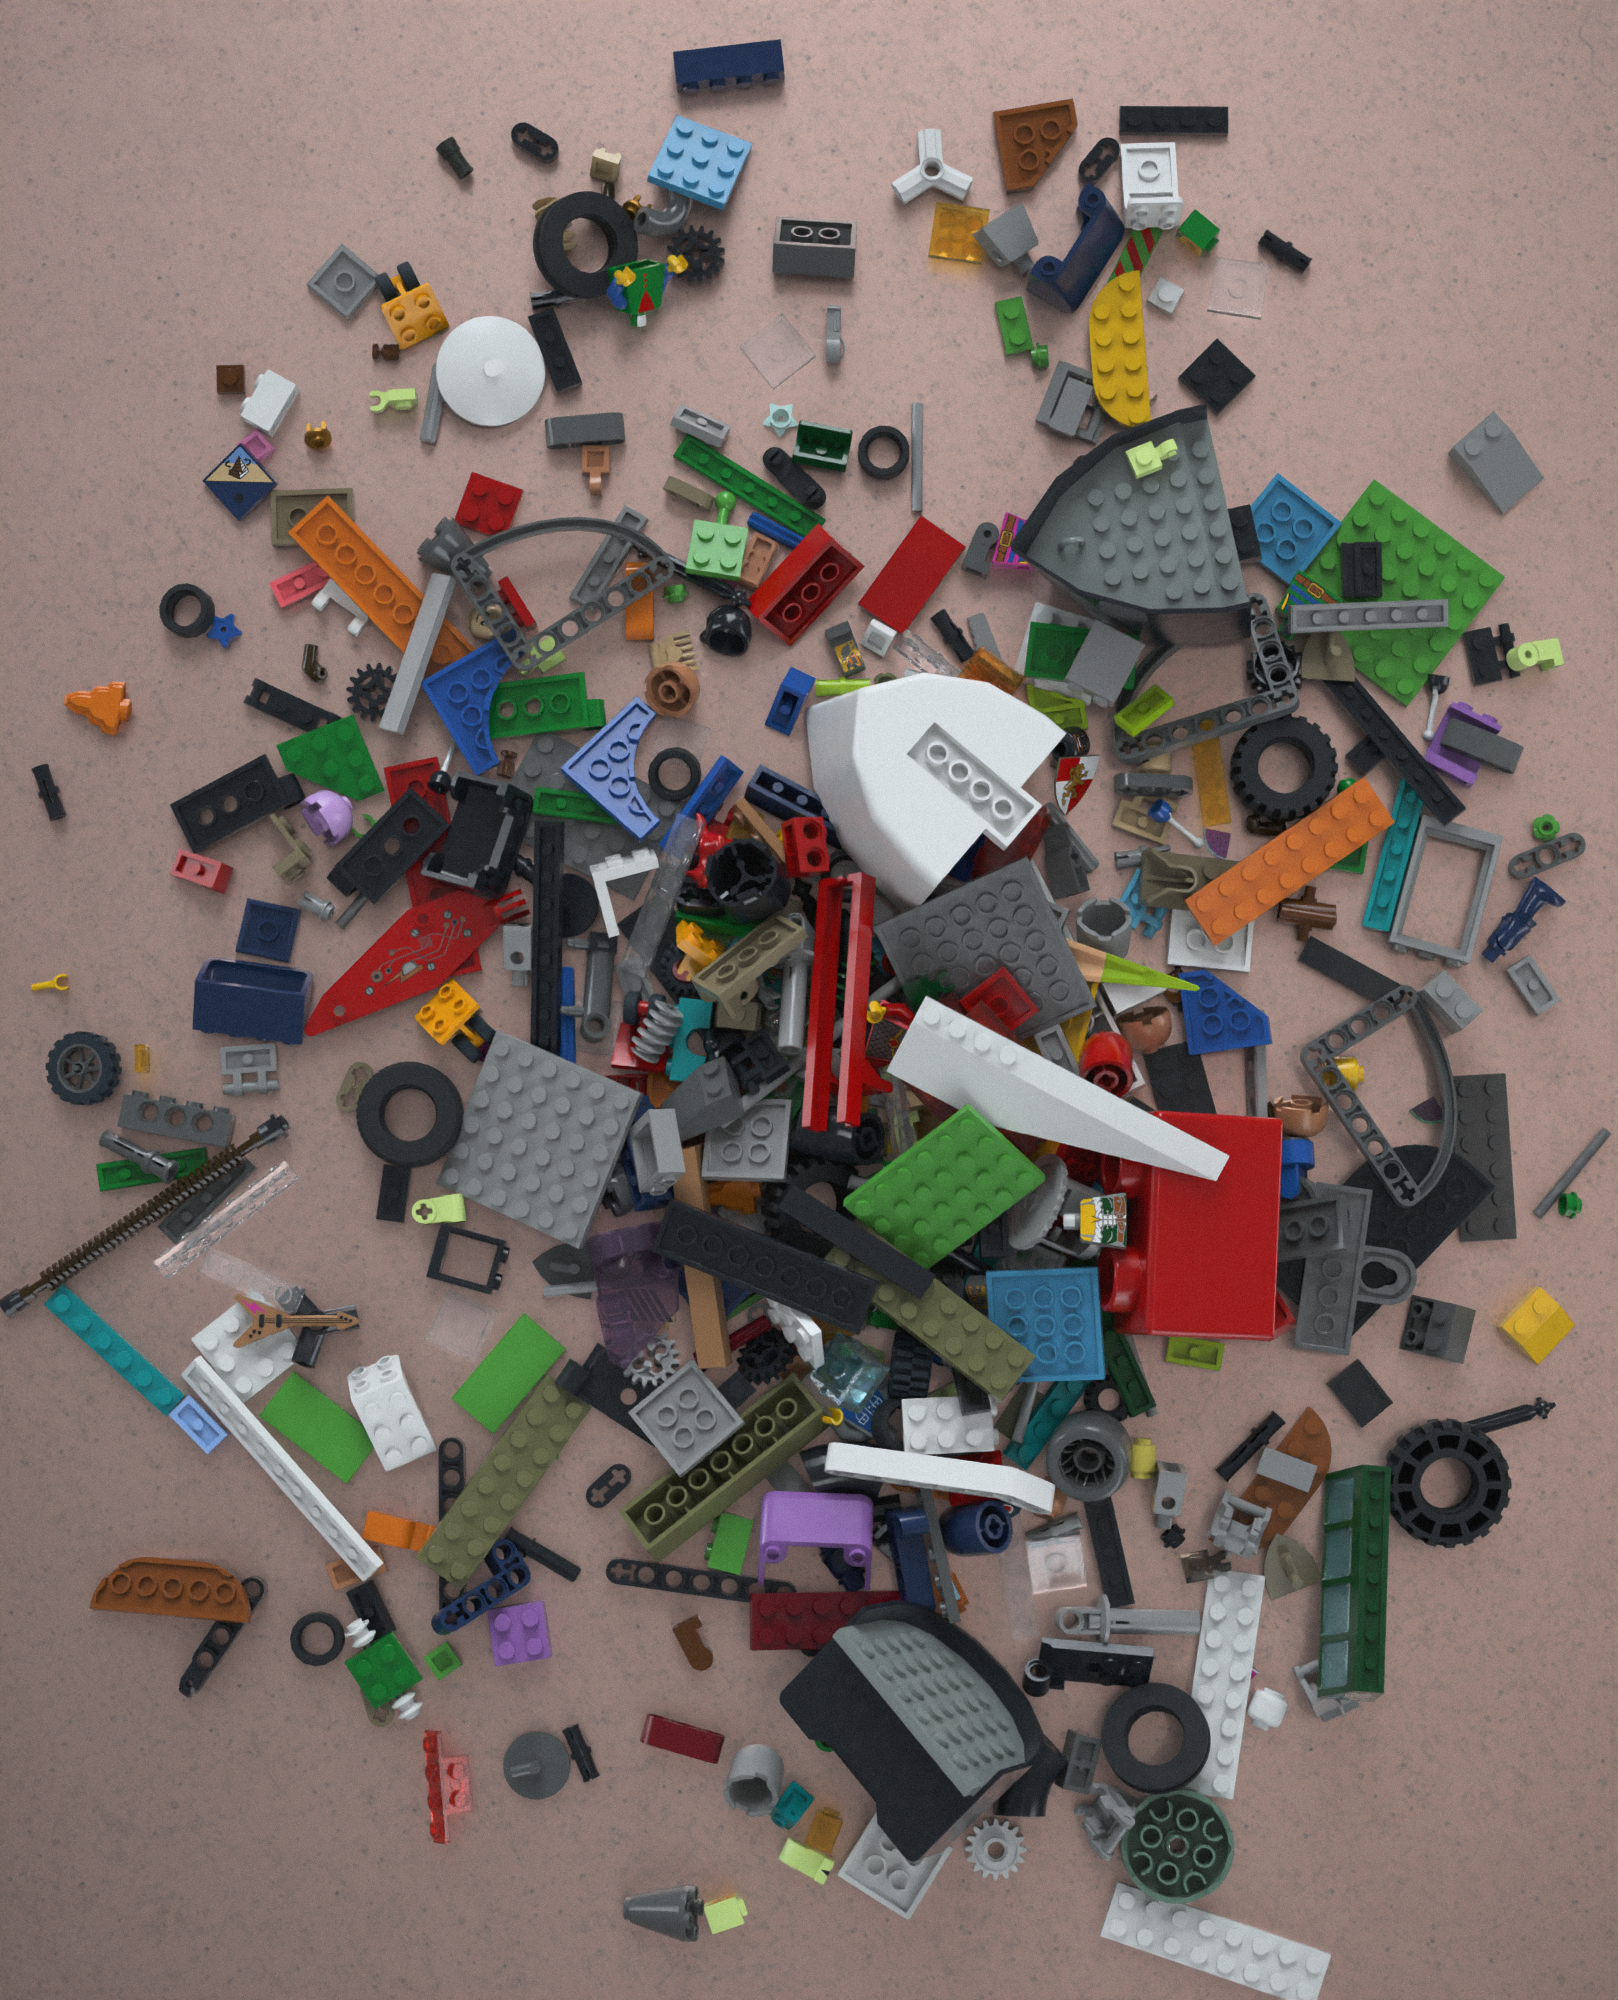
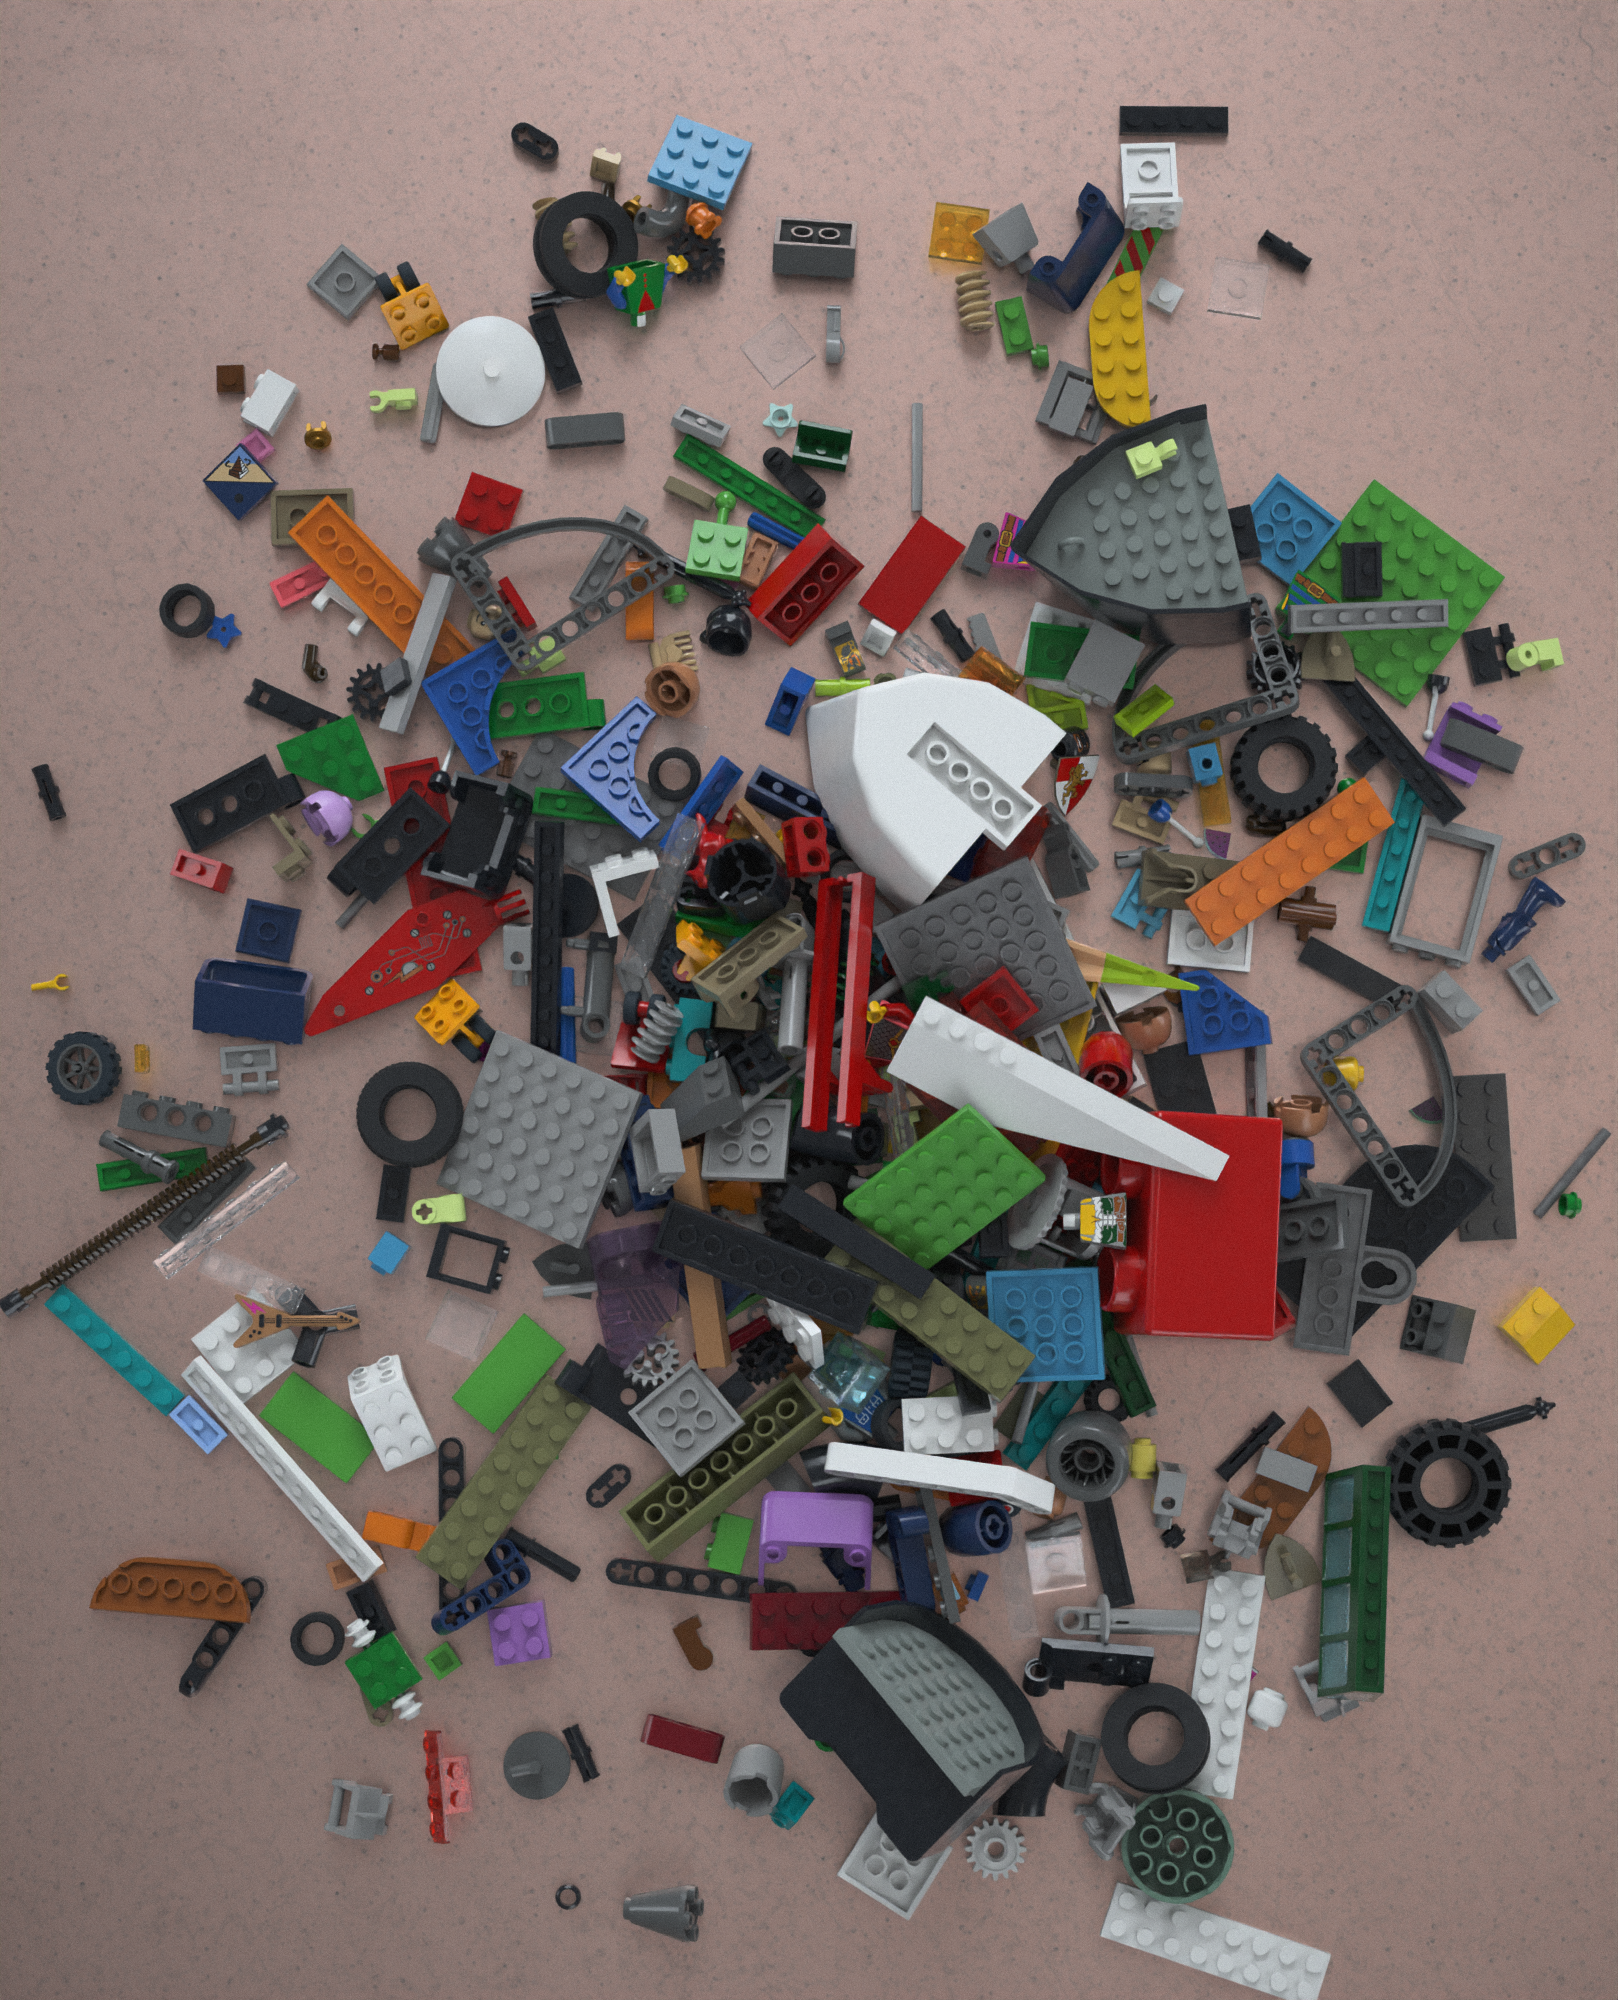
(103, 706): orange rock -> none
(317, 906): light grey pin -> none
(348, 1084): dark tan beam -> none
(365, 1814): none -> light grey piece
(388, 1254): none -> dark azure brick
(396, 676): none -> black tile
(451, 152): pearl dark grey pin -> none
(575, 1890): none -> black piece
(595, 463): nougat plate -> none
(702, 219): none -> orange brick
(725, 1913): yellowish green brick -> none
(729, 66): dark blue brick -> none
(807, 1860): yellowish green leg -> none
(824, 1829): clear yellow brick -> none
(883, 473): black tyre -> none
(930, 155): white piece -> none
(973, 301): none -> tan piece
(976, 1584): none -> blue plate
(1031, 140): dark orange plate -> none
(1094, 157): black beam -> none
(1105, 926): light grey cylinder -> none
(1195, 1352): lime plate -> none
(1198, 233): green brick -> none
(1204, 764): none -> dark azure brick
(1217, 377): black plate -> none
(1496, 462): light grey slope -> none
(1540, 822): bright green plate -> none

